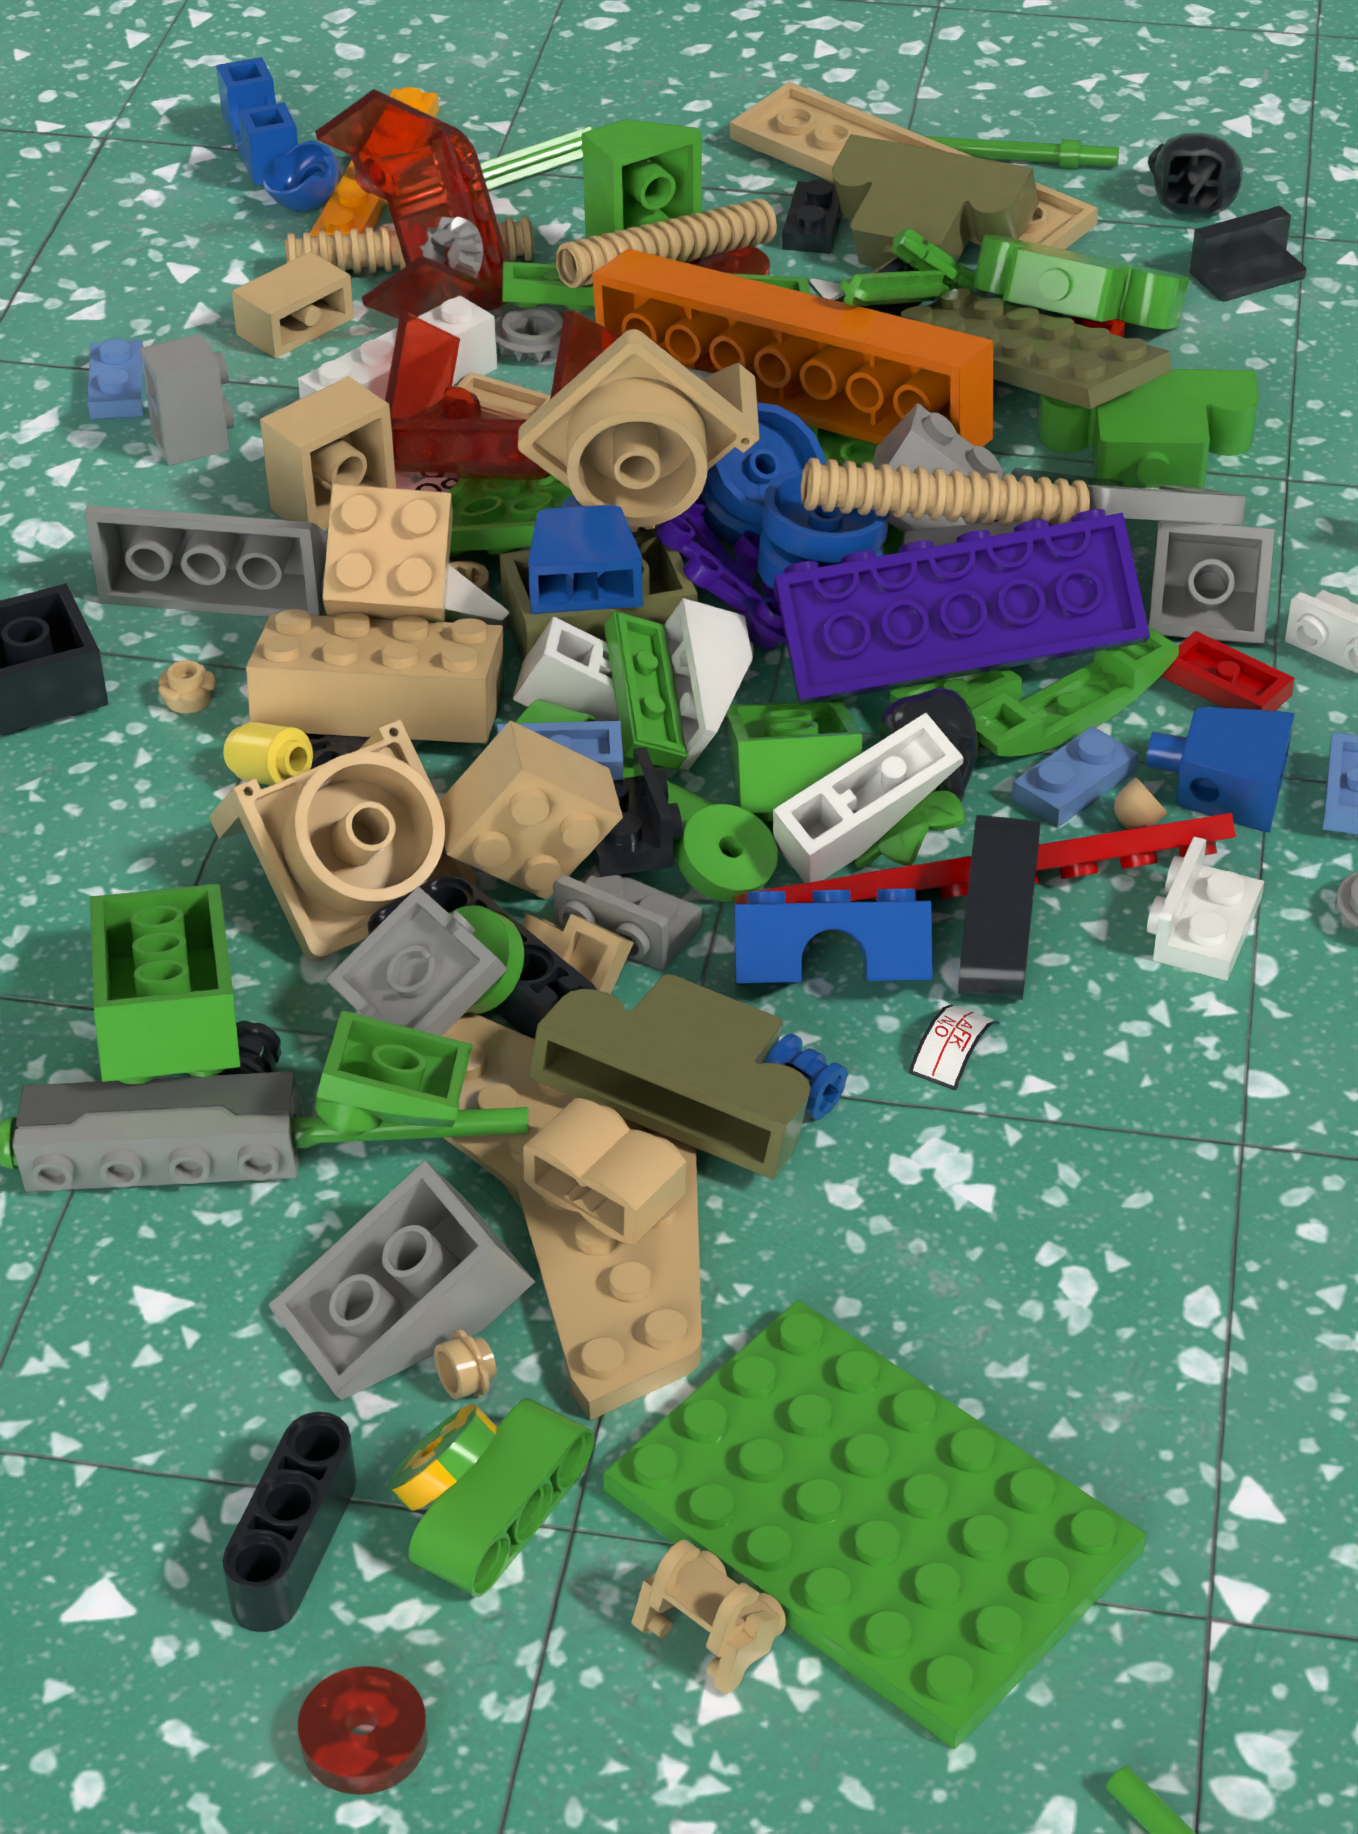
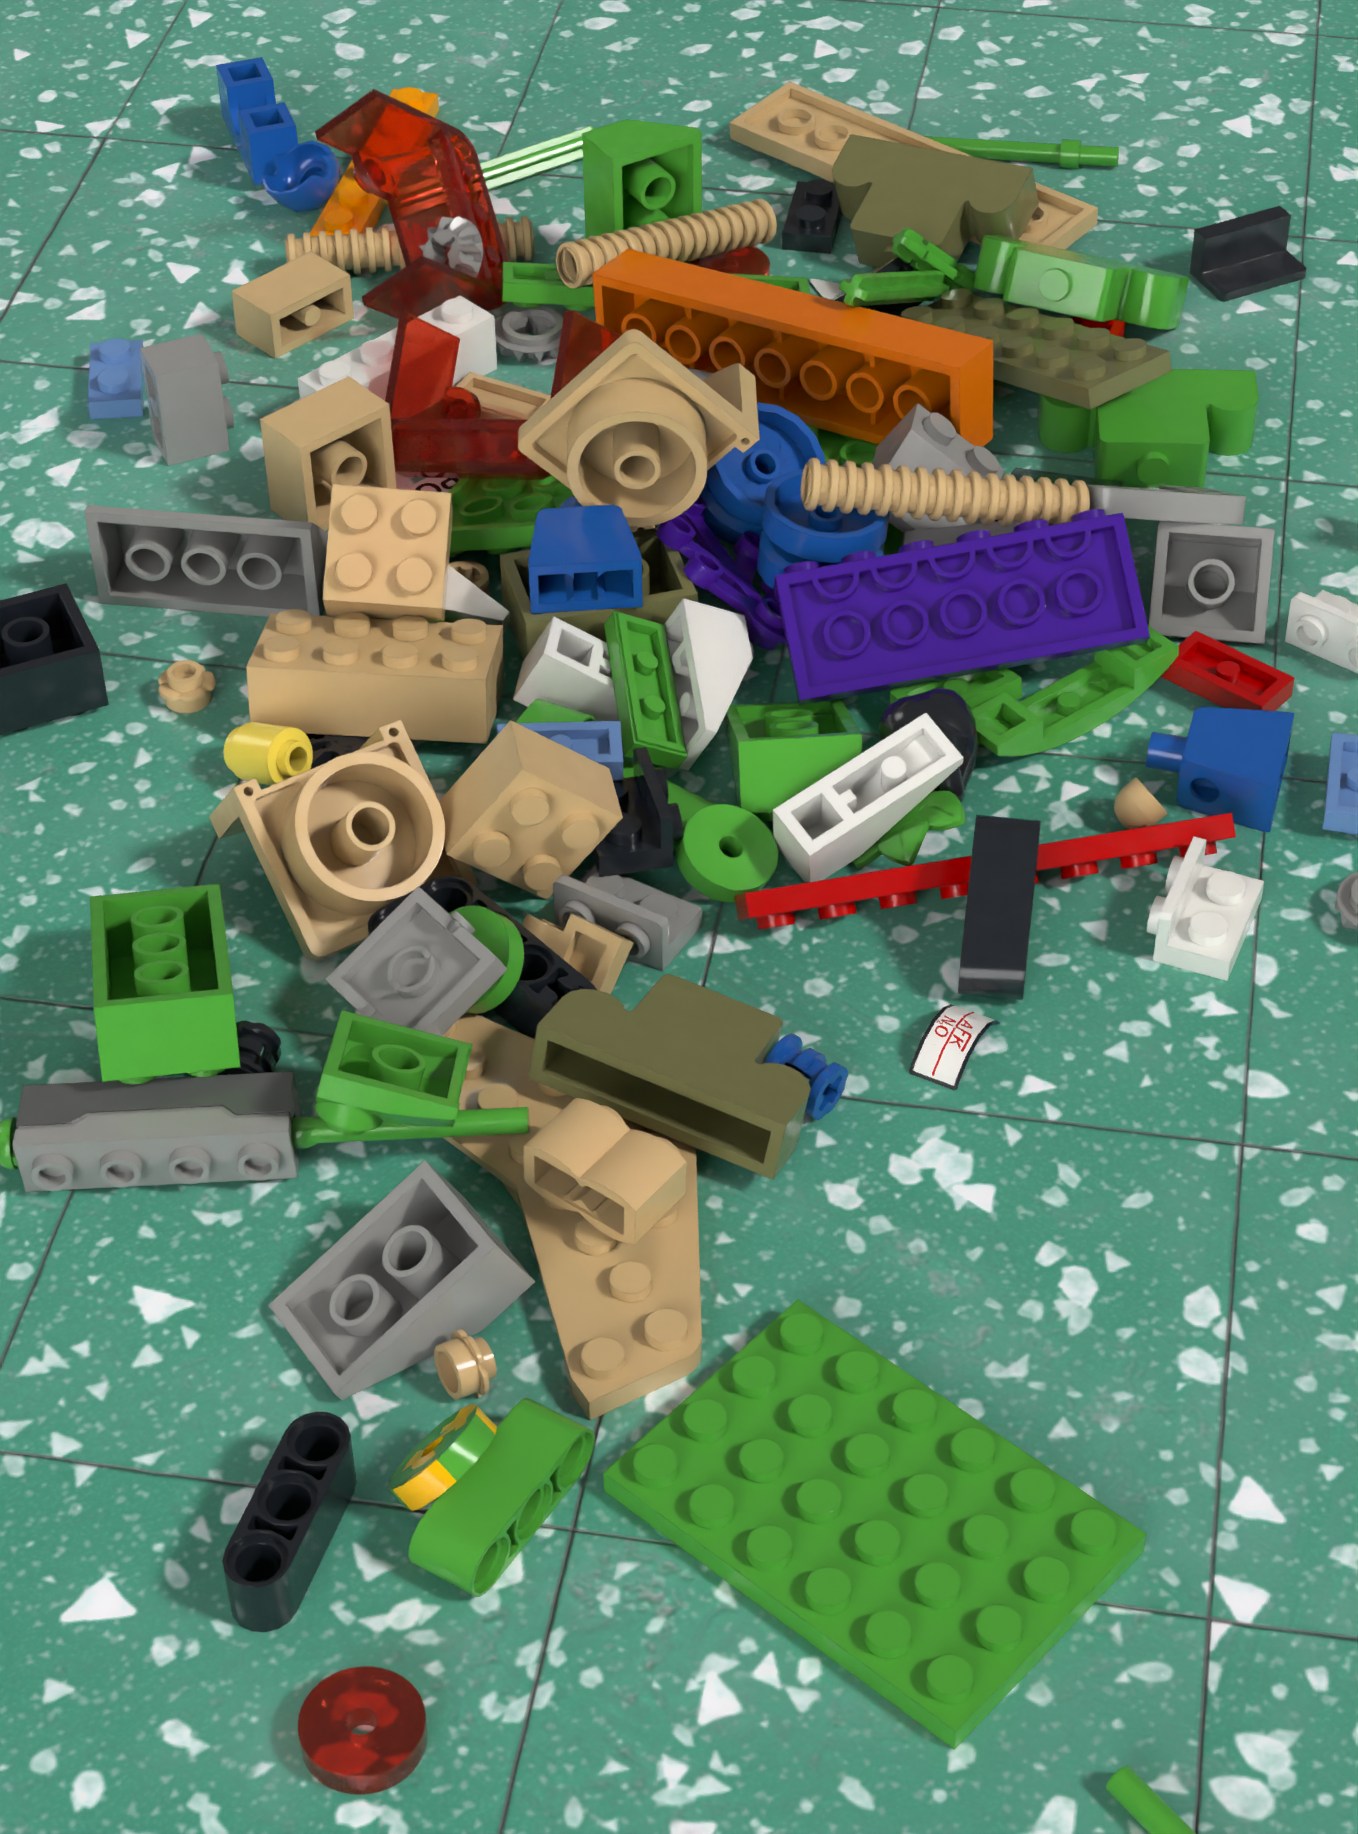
(736, 1615): tan piece -> none
(889, 932): blue arch -> none
(1074, 776): medium blue plate -> none
(1196, 174): black piece -> none

